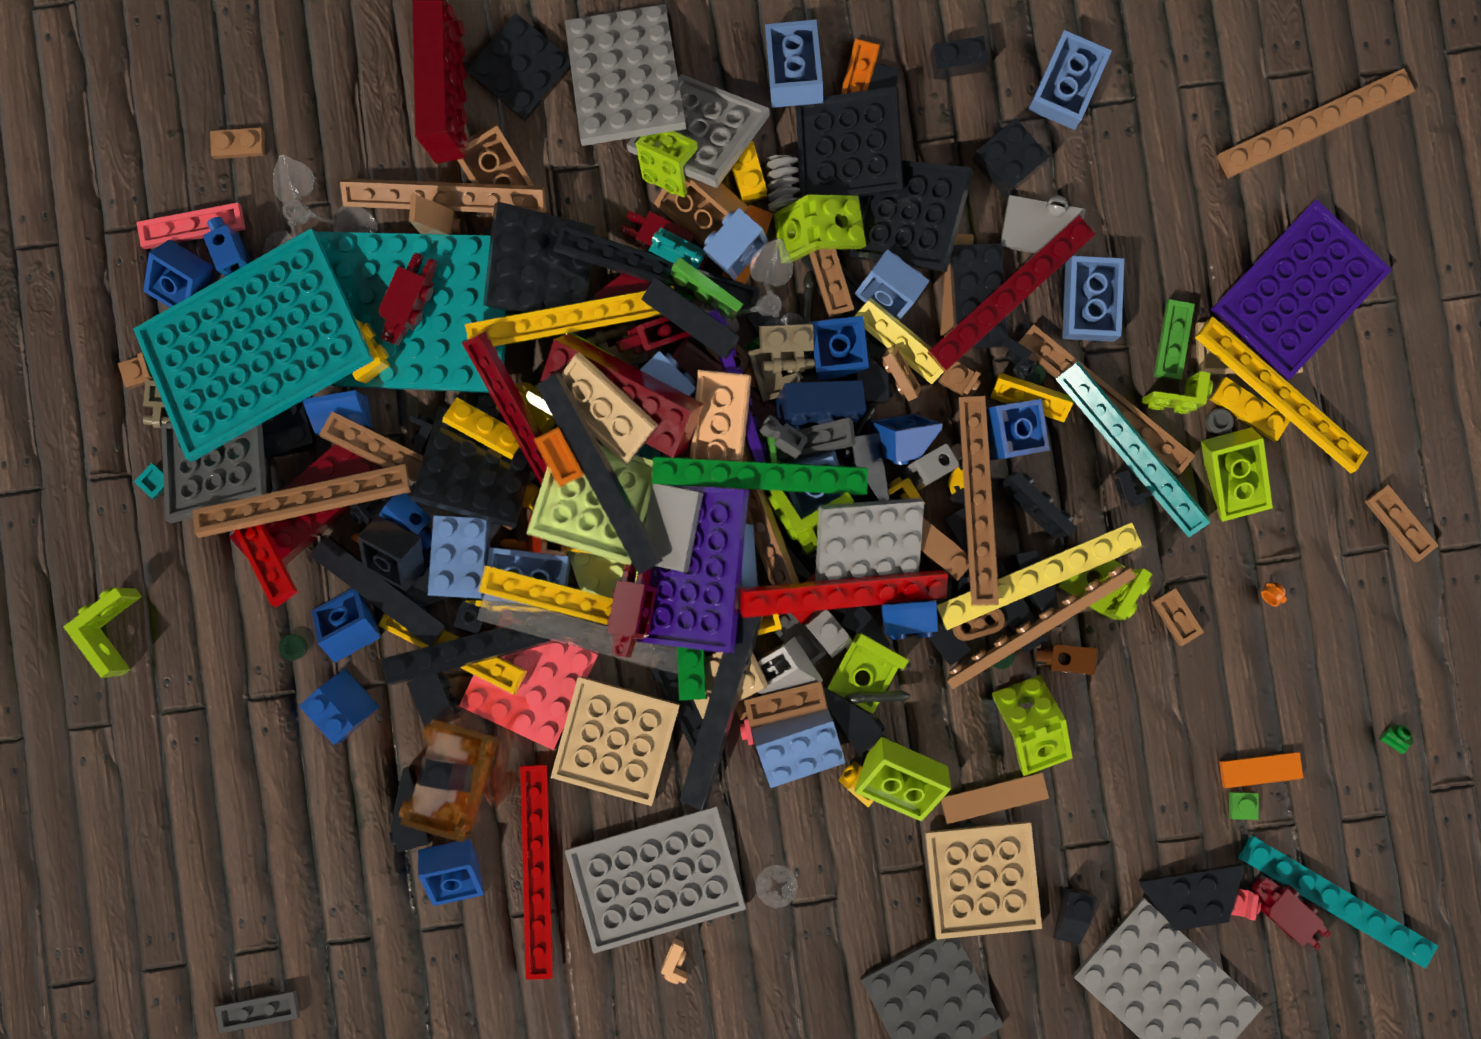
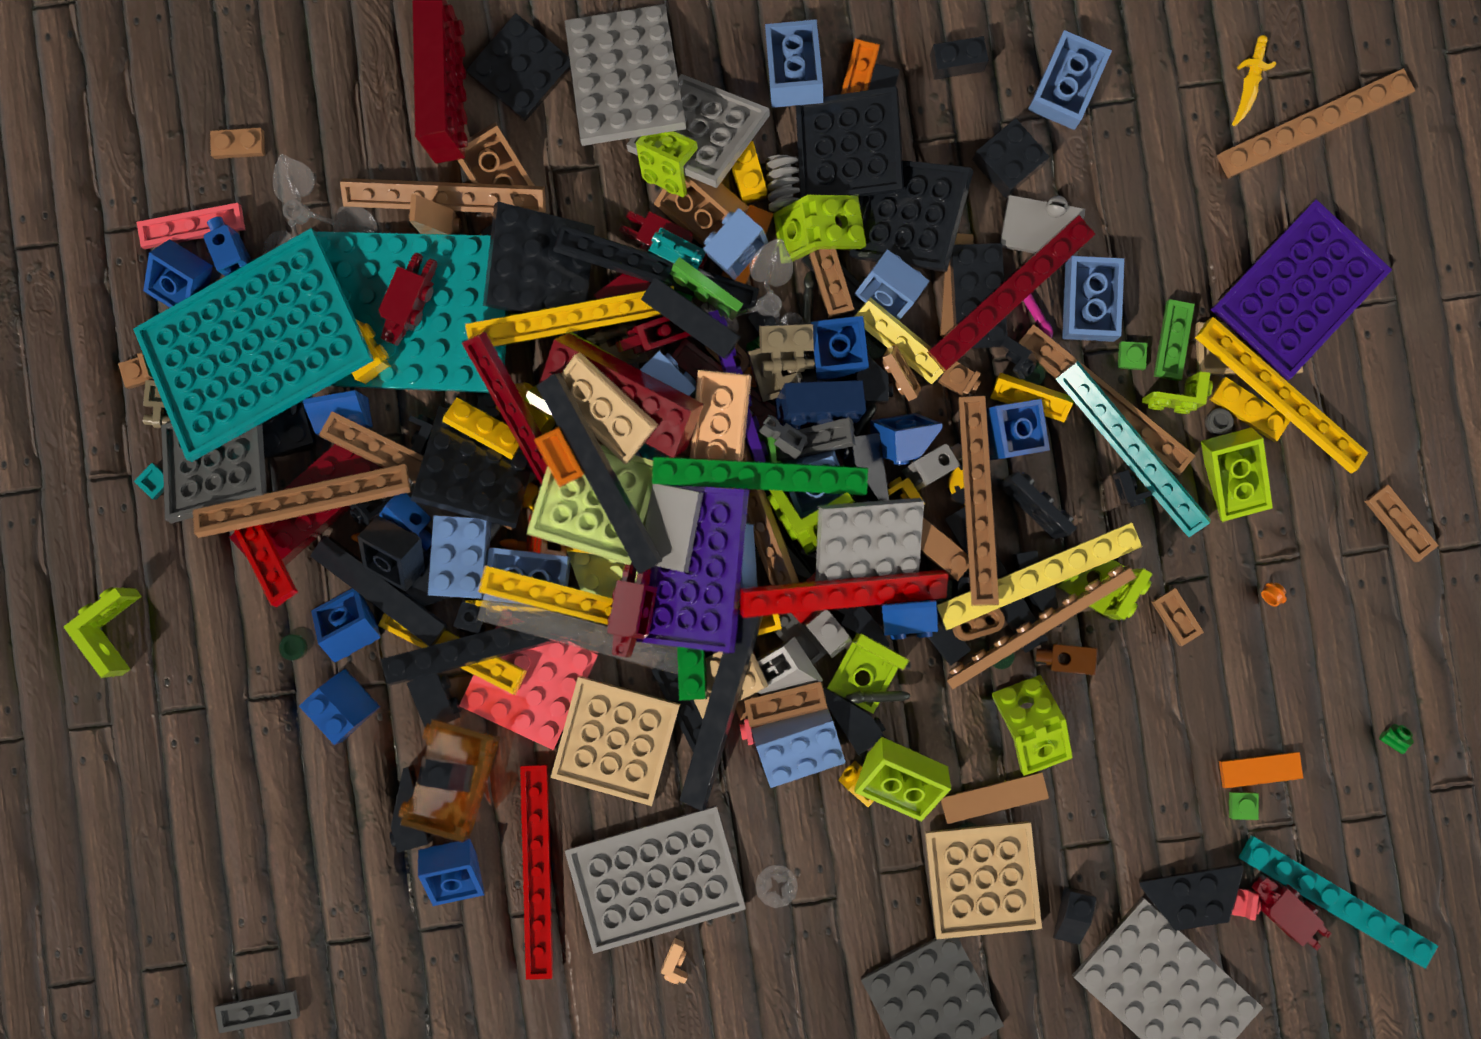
(1037, 314): none -> dark pink piece
(1132, 355): none -> bright green plate
(1251, 81): none -> yellow piece

